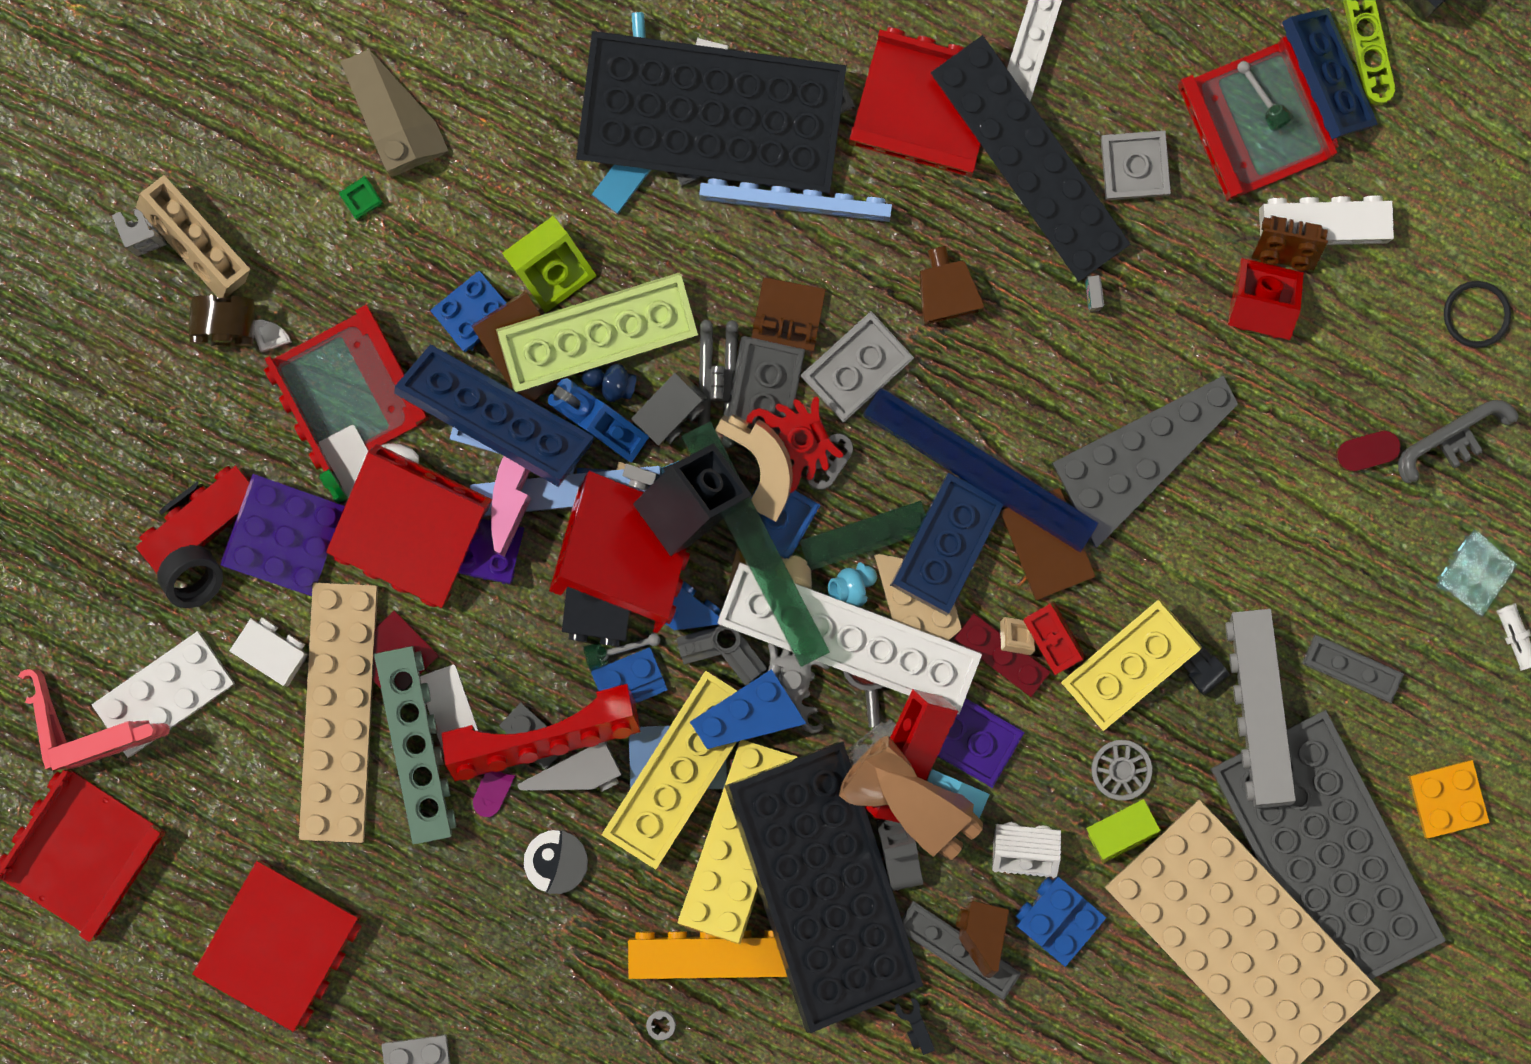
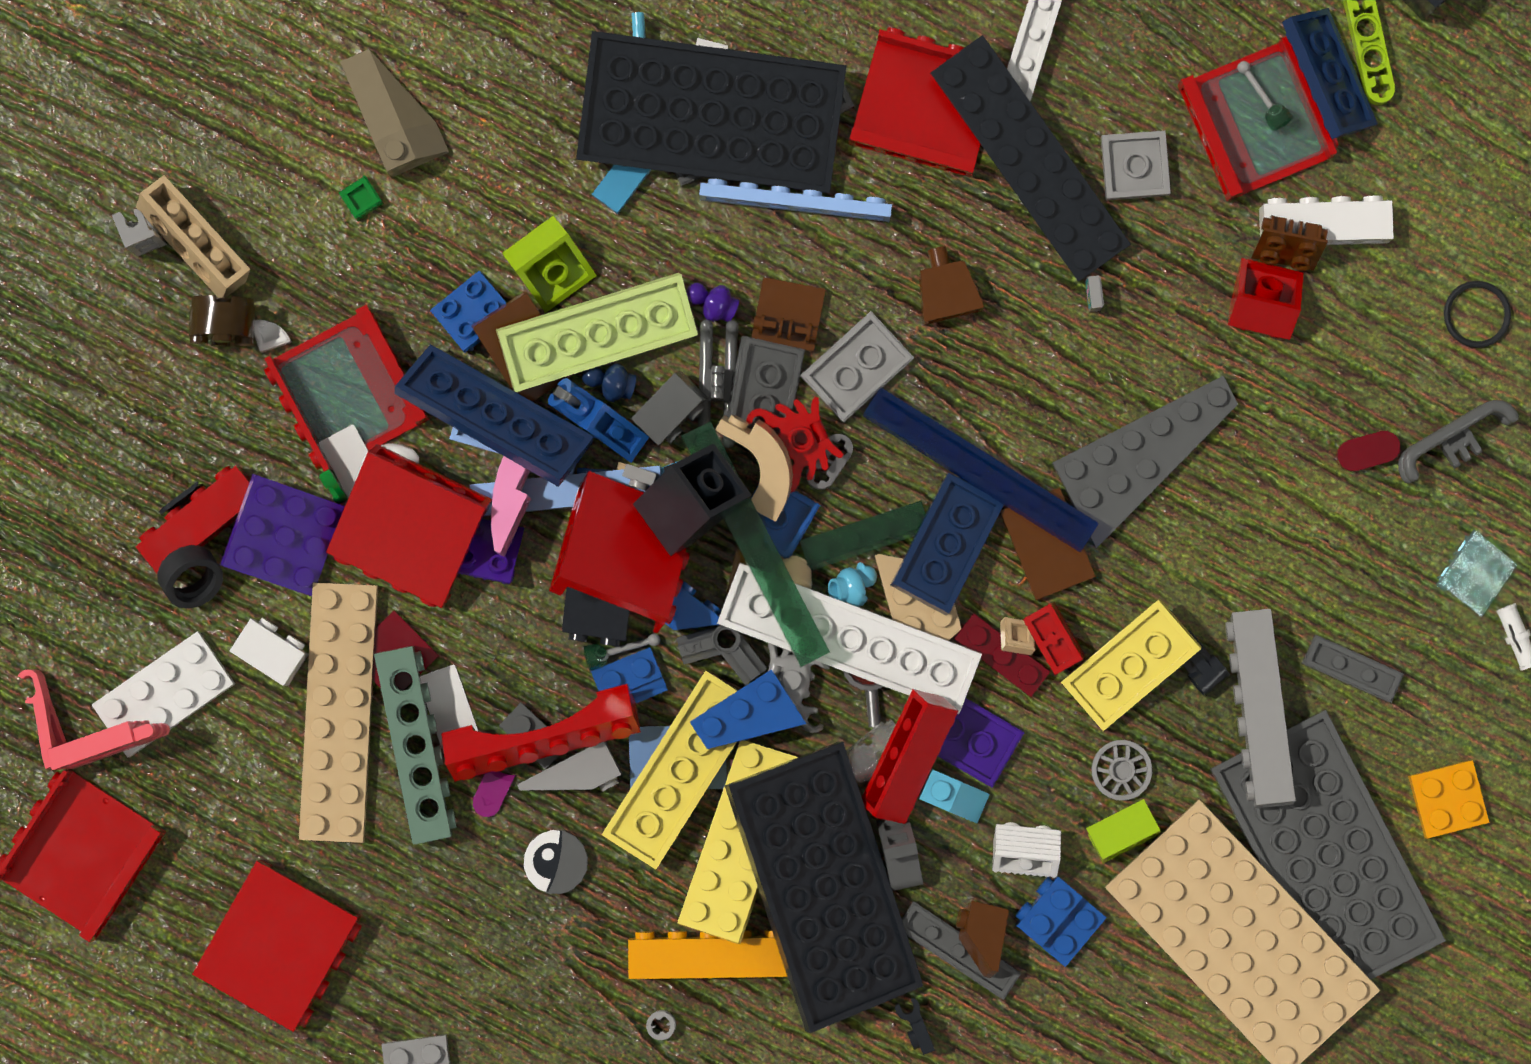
(717, 302): none -> dark purple animal
(923, 809): medium nougat hips -> none

